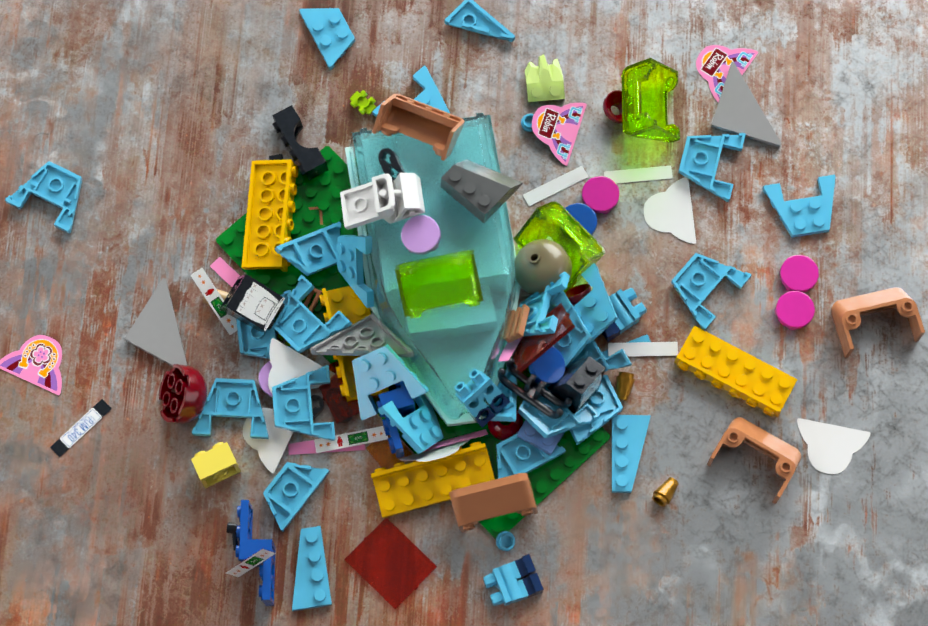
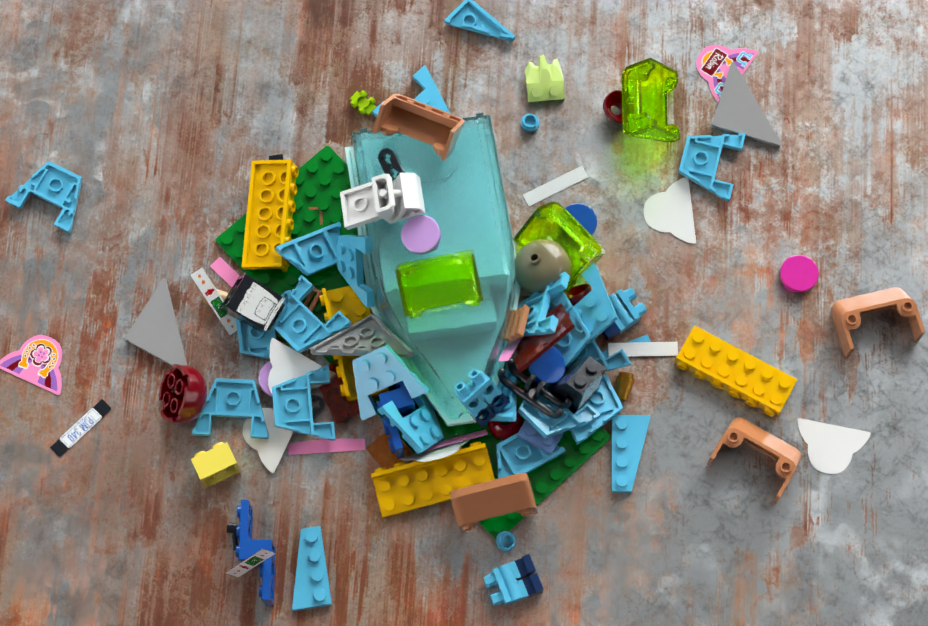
(292, 490): medium azure wing -> none
(309, 159): black arch -> none
(329, 32): medium azure wing -> none
(351, 439): white sticker -> none
(390, 563): clear red piece -> none
(478, 188): dark grey wedge -> none
(558, 127): sticker -> none
(600, 194): dark pink tile -> none
(640, 174): sticker -> none
(665, 492): pearl gold cone -> none
(699, 279): medium azure wing -> none
(794, 310): dark pink tile -> none
(804, 215): medium azure wing -> none

